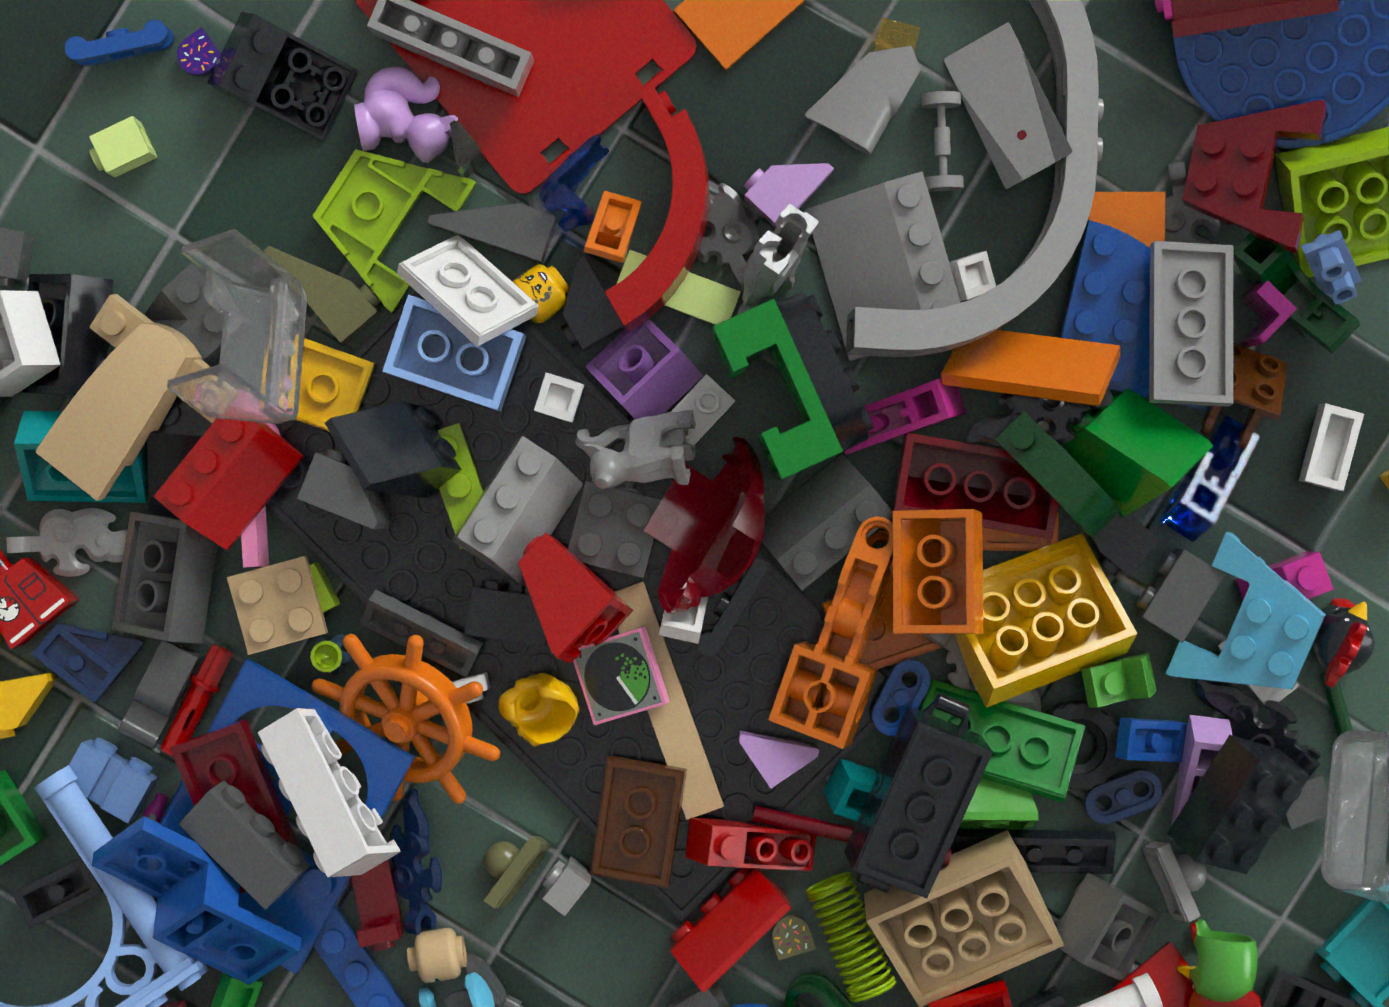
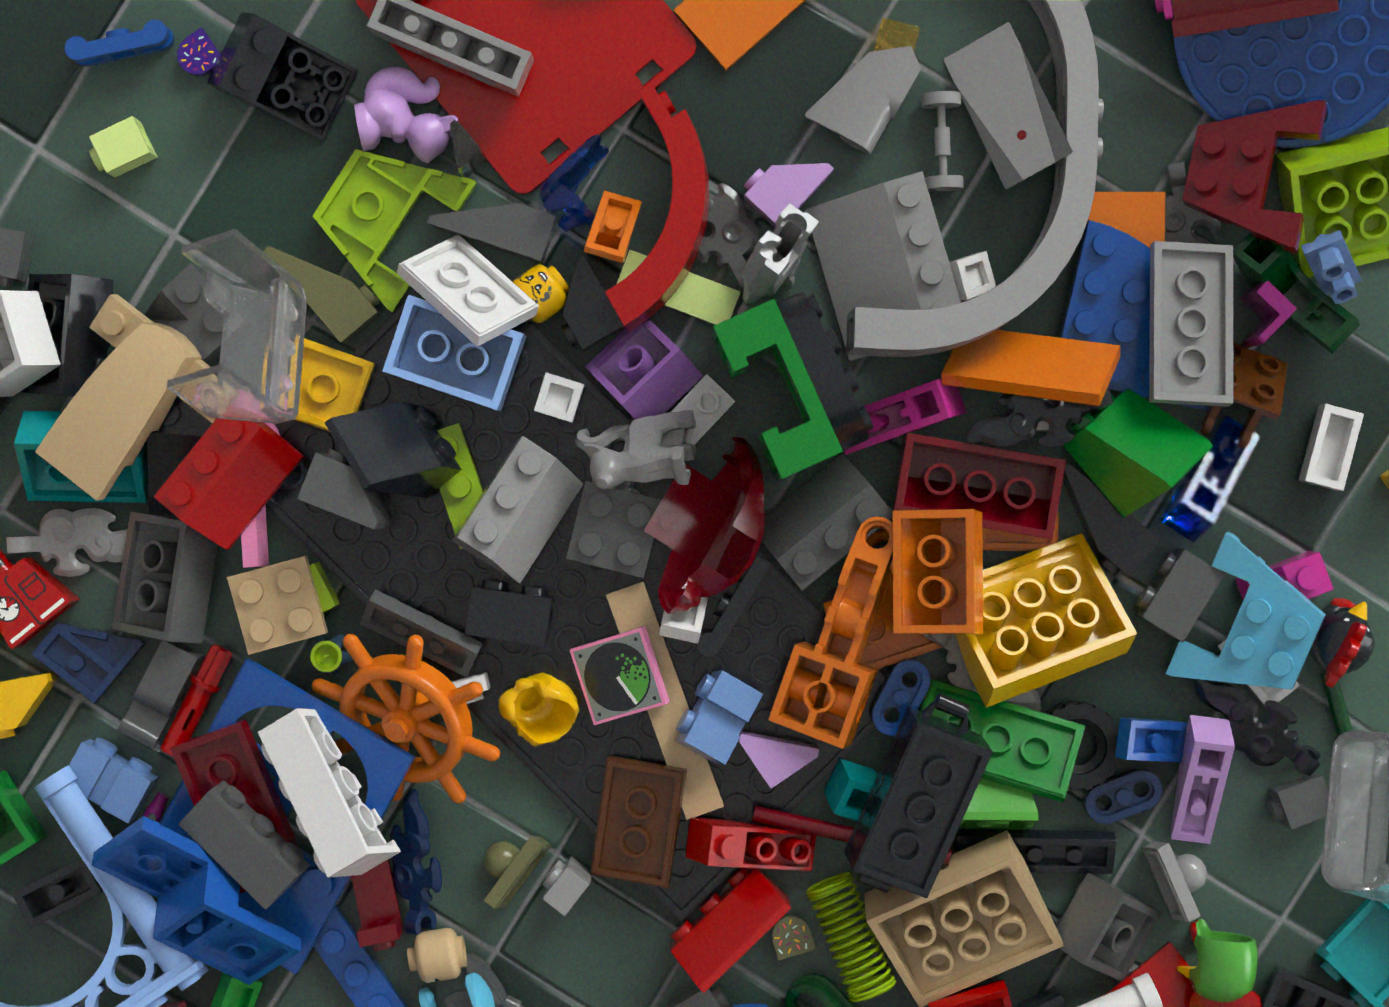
(569, 598): red slope -> none
(717, 716): none -> medium blue brick
(1058, 474): dark green arch -> none
(1119, 680): bright green slope -> none
(1238, 805): black brick -> none

